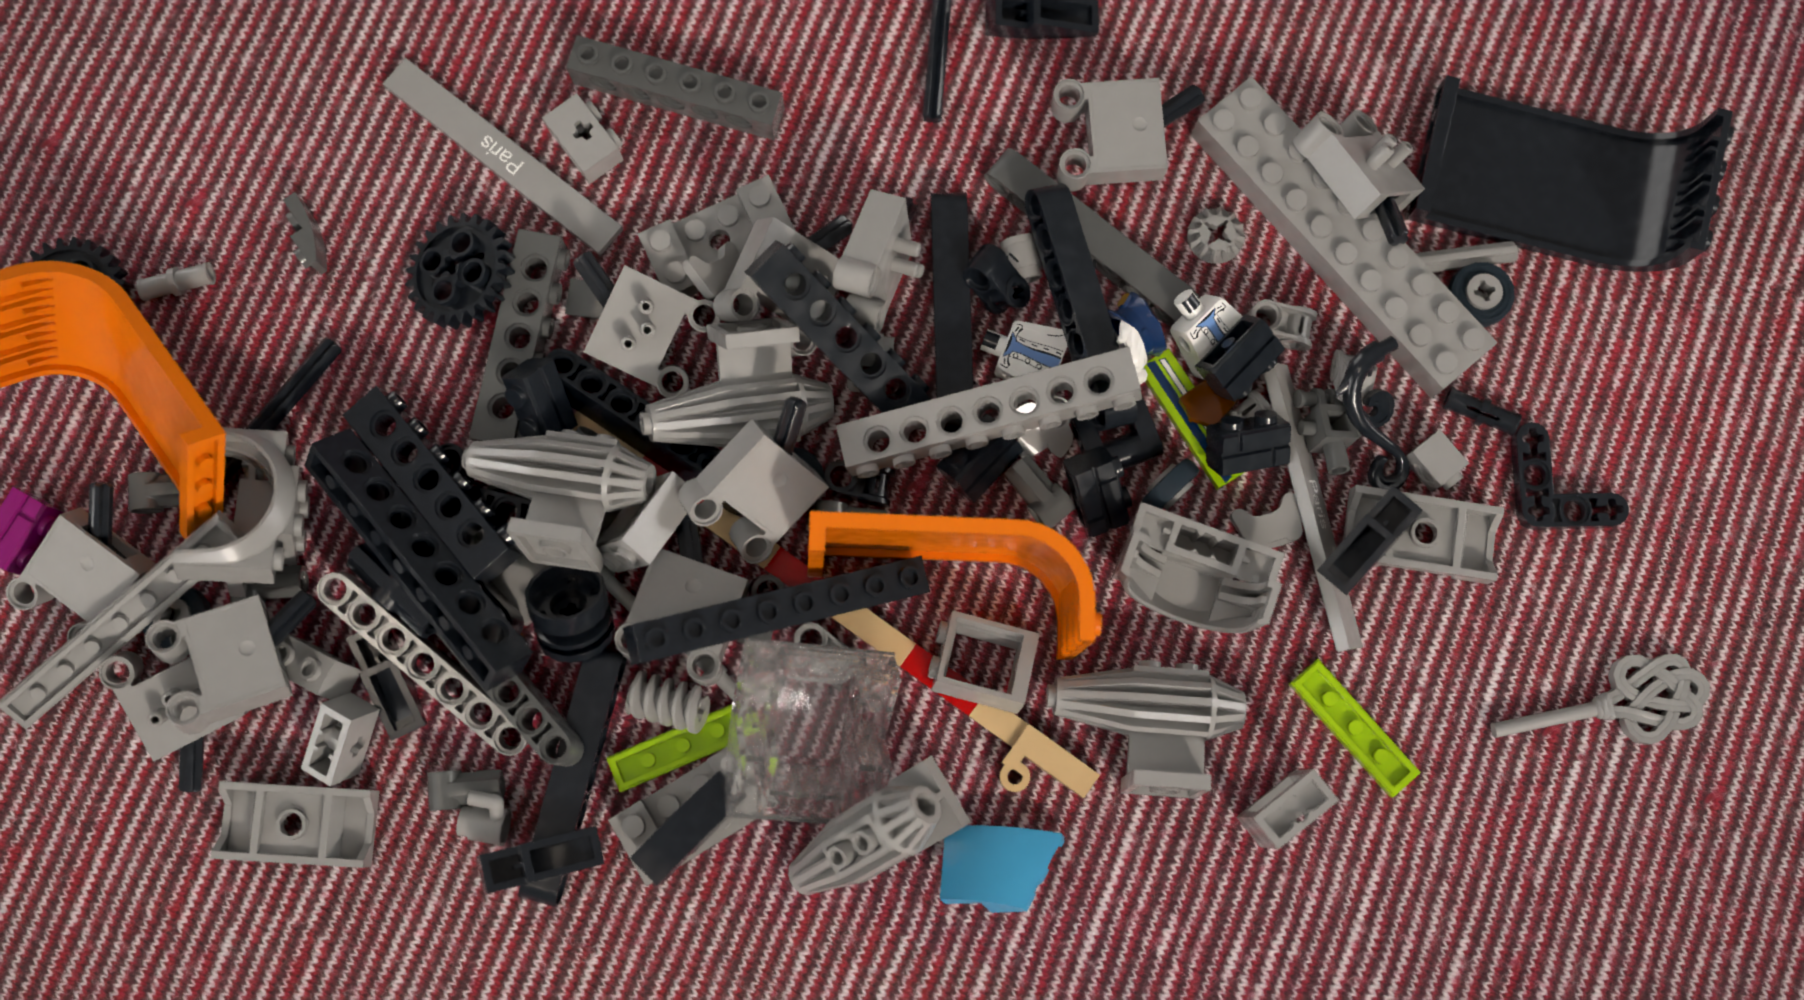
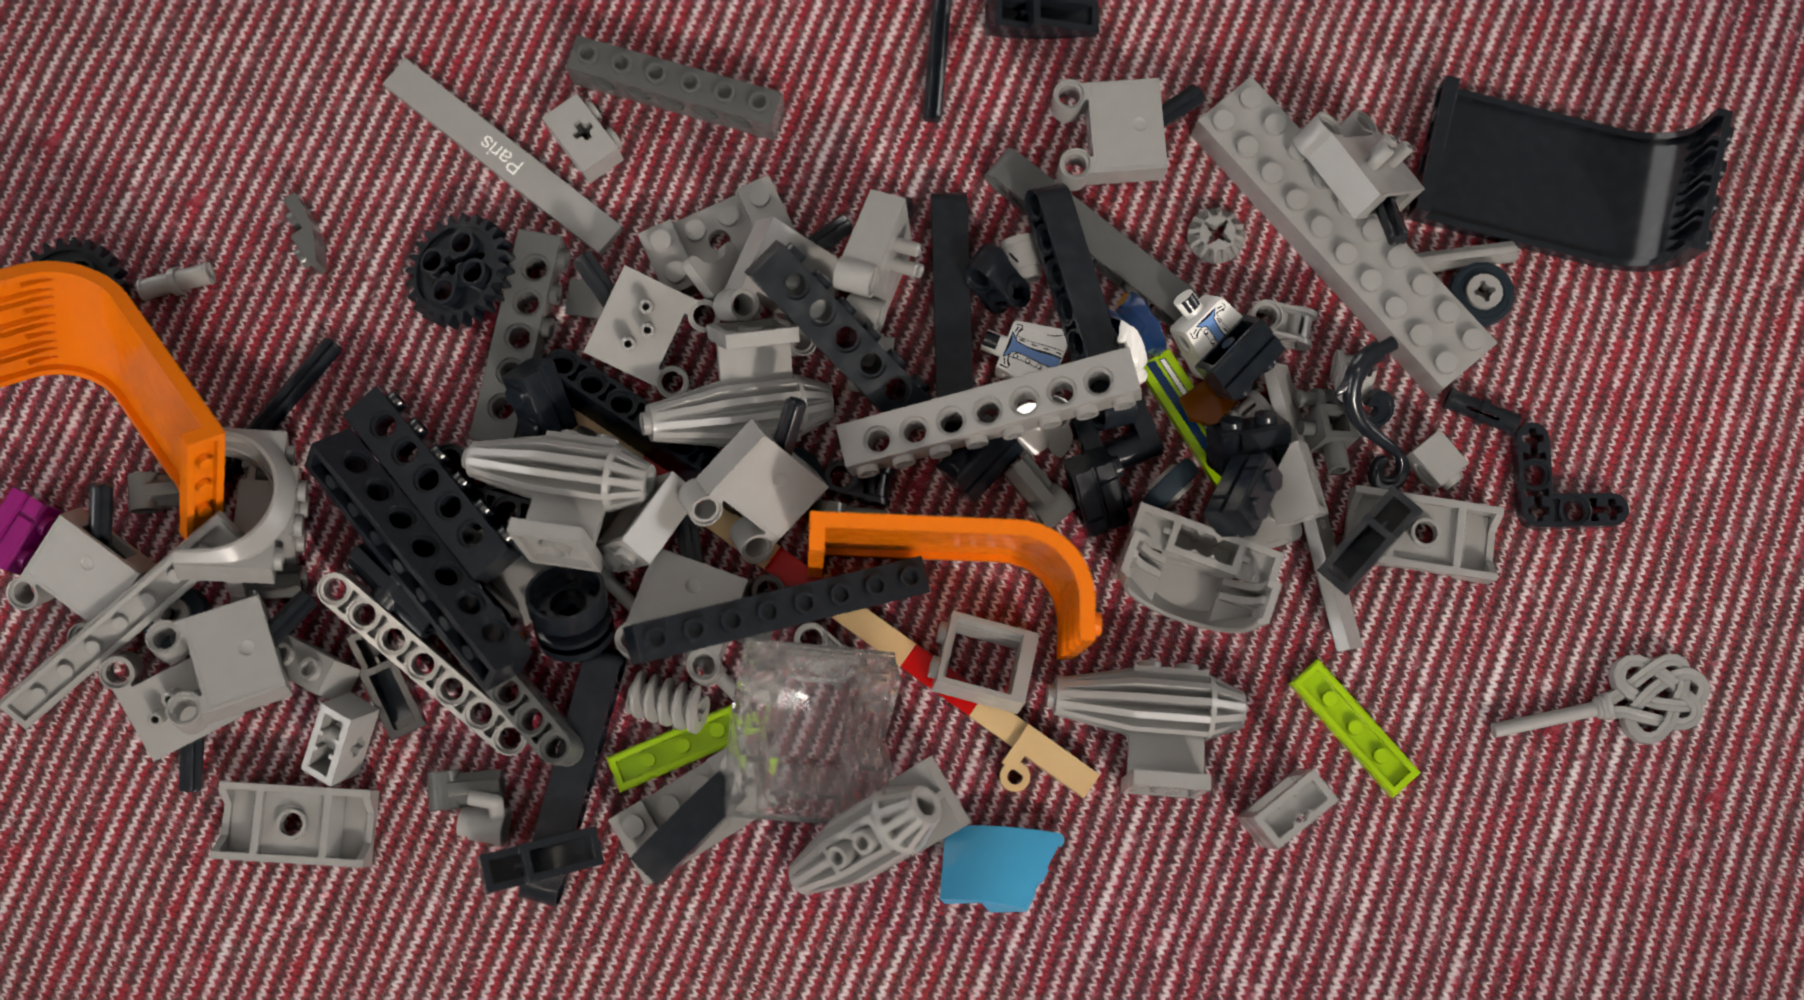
(1243, 495): none -> black brick
(1301, 491): none -> light grey slope

